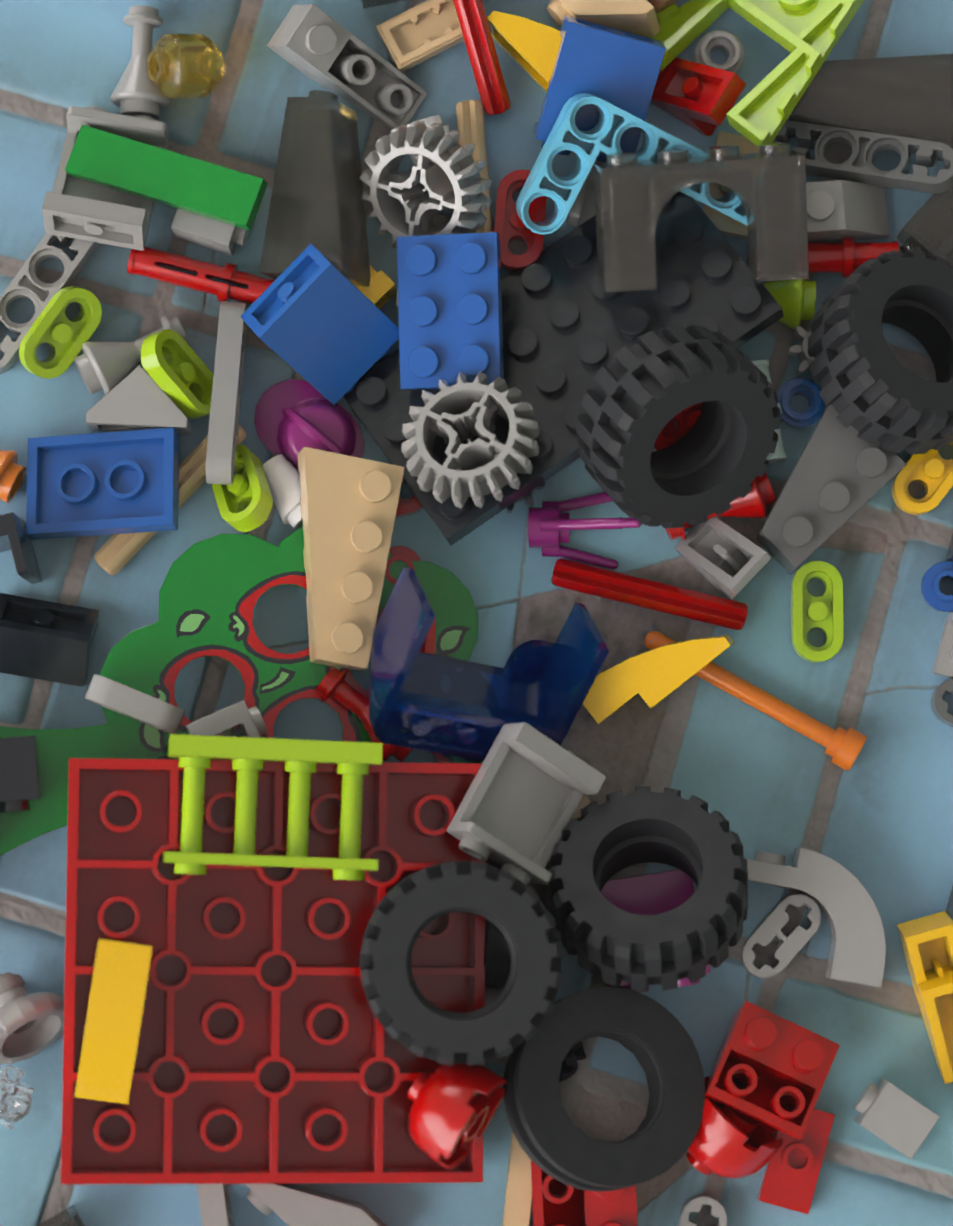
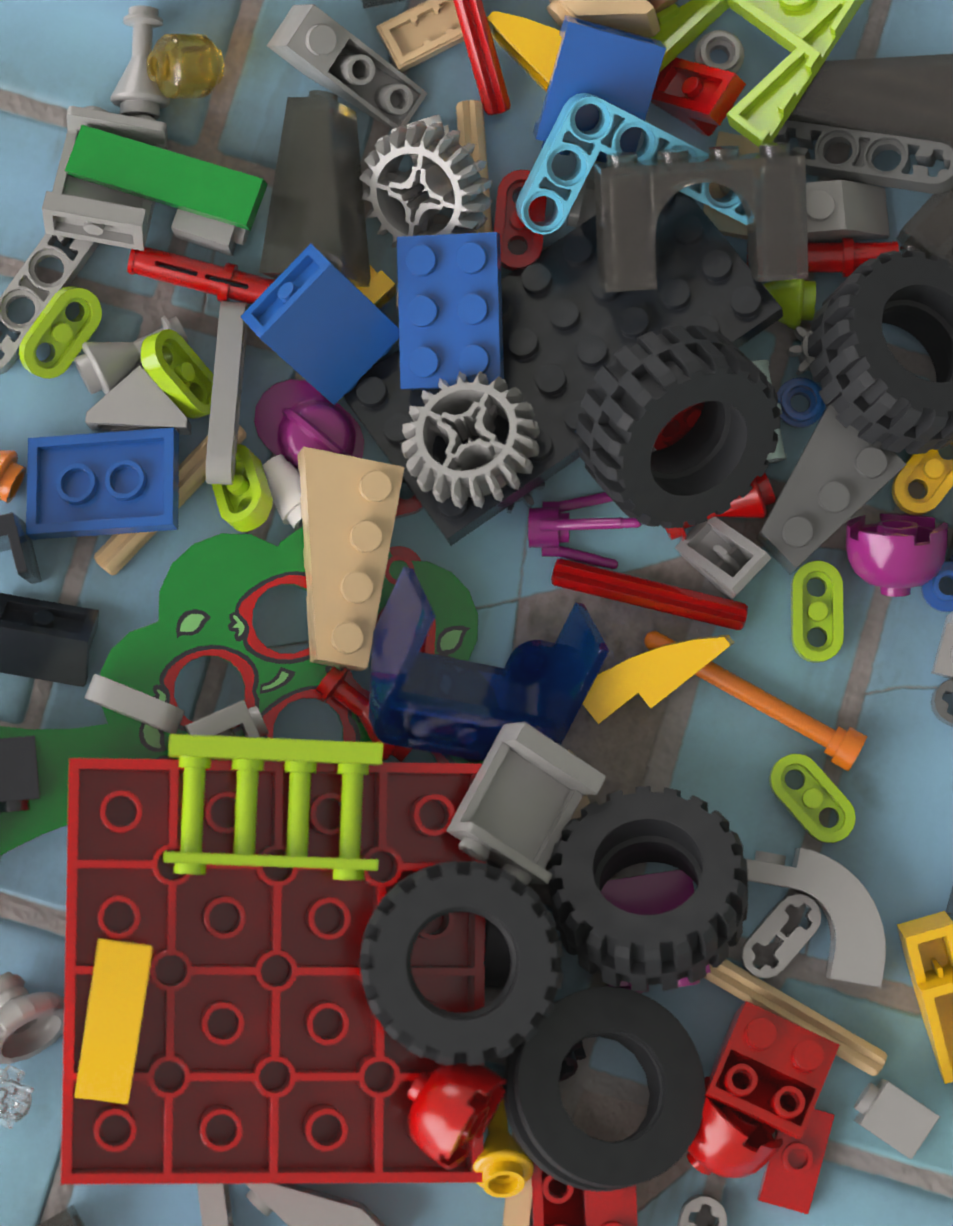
(502, 1160): none -> yellow piece
(756, 991): none -> tan axle
(811, 798): none -> lime plate
(896, 551): none -> magenta cylinder

